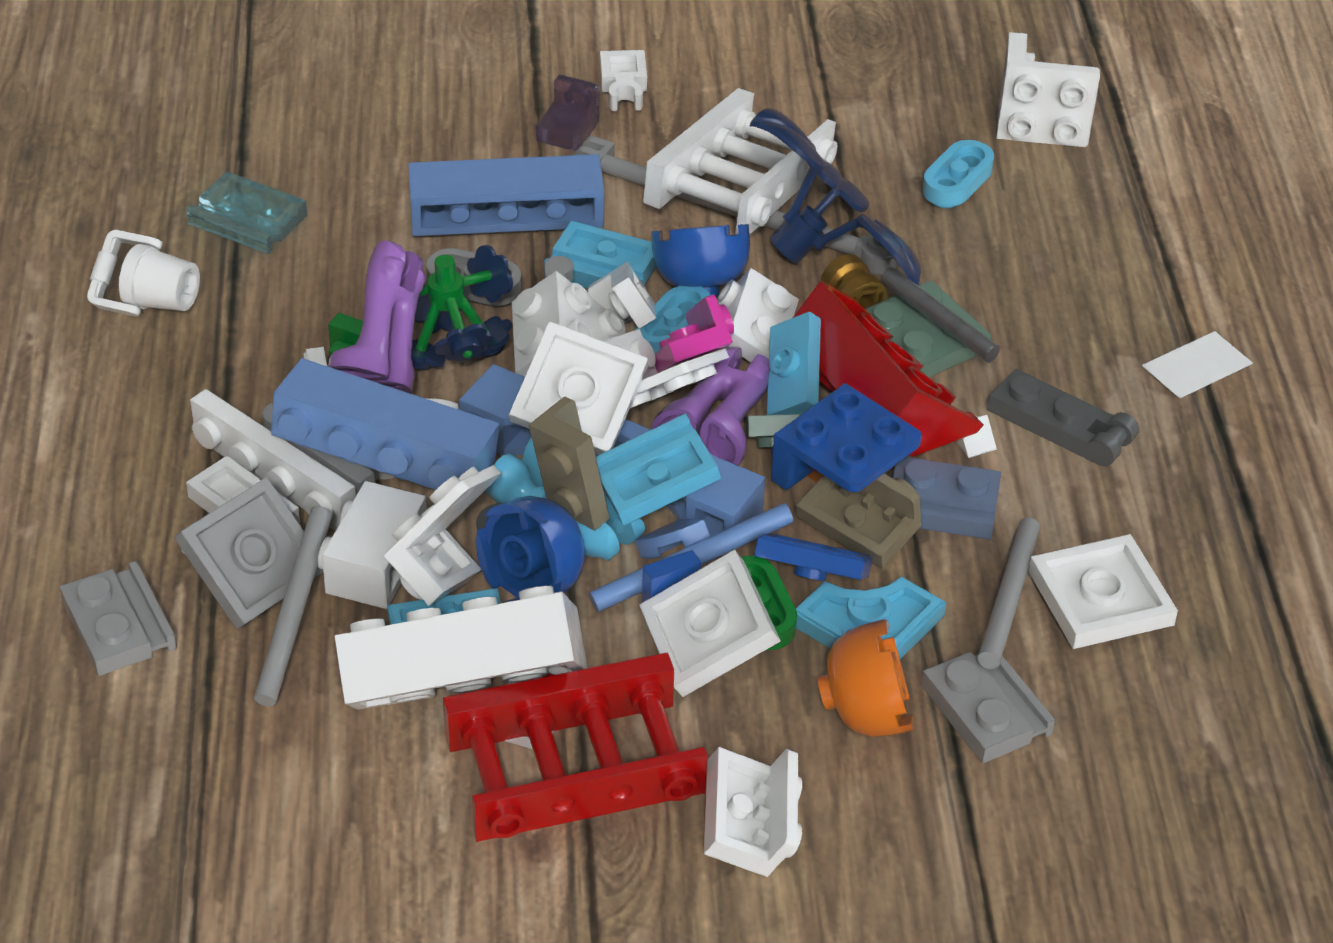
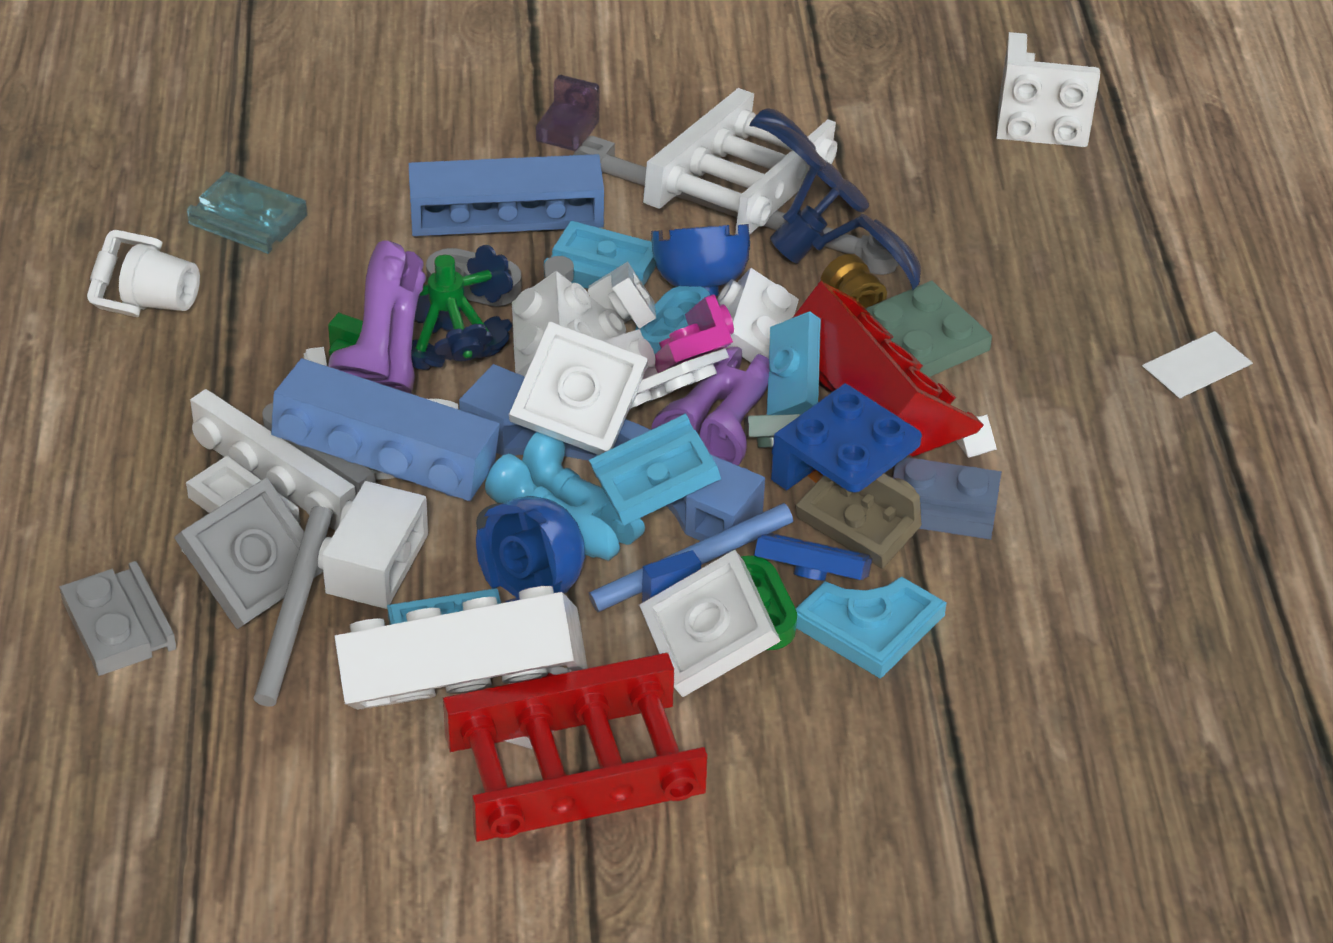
(426, 553): white bracket -> none
(569, 464): dark tan bracket -> none
(623, 76): white plate -> none
(673, 534): medium blue tile -> none
(752, 810): white bracket -> none
(867, 682): orange cylinder -> none
(940, 314): flat silver bar -> none
(958, 173): medium azure plate -> none
(987, 706): light grey plate -> none
(1009, 594): light grey bar -> none
(1062, 418): dark grey plate -> none
(1102, 591): white plate -> none

